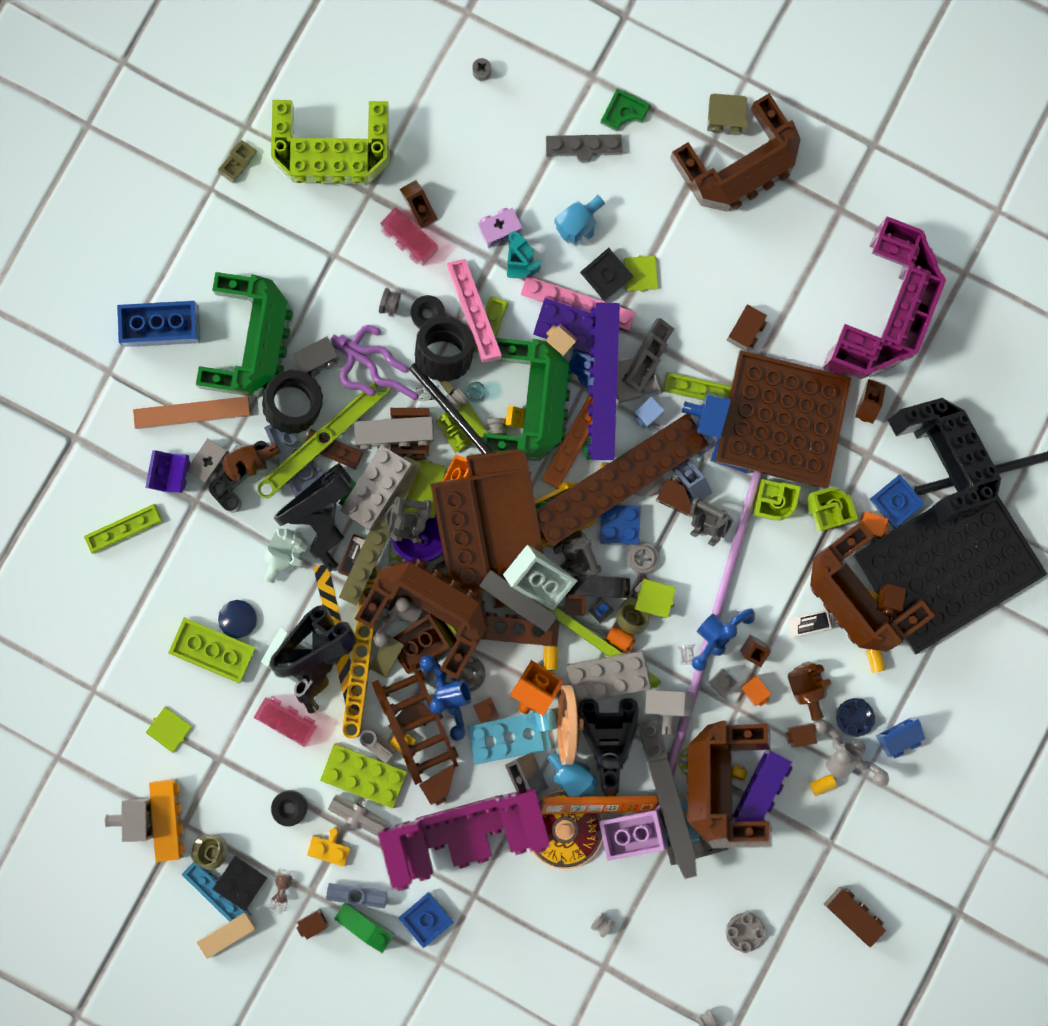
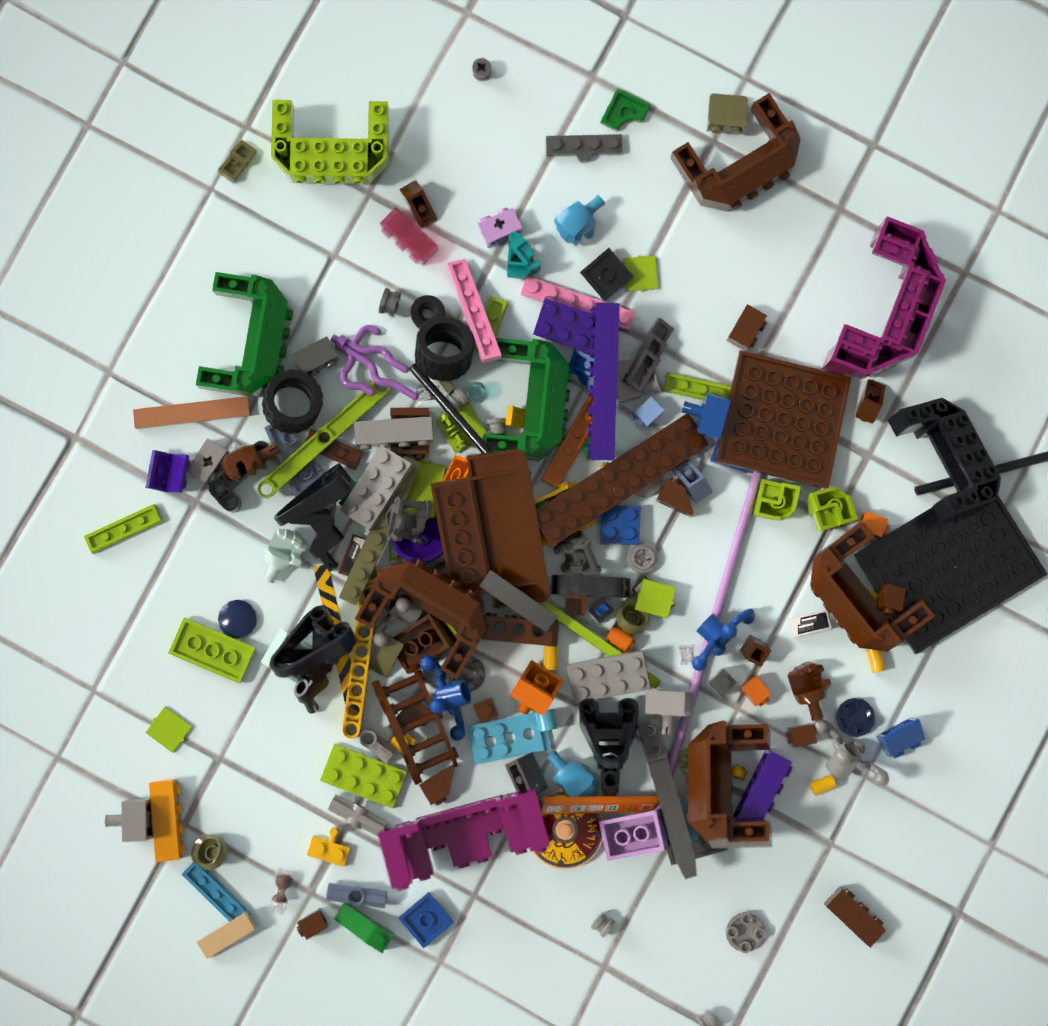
(158, 323): blue brick -> none
(239, 883): black plate -> none
(281, 816): black tyre -> none
(286, 720): clear pink brick -> none
(539, 578): light aqua slope -> none
(560, 338): tan brick -> none
(568, 725): light nougat dish -> none
(709, 520): dark grey piece -> none
(896, 501): blue plate -> none

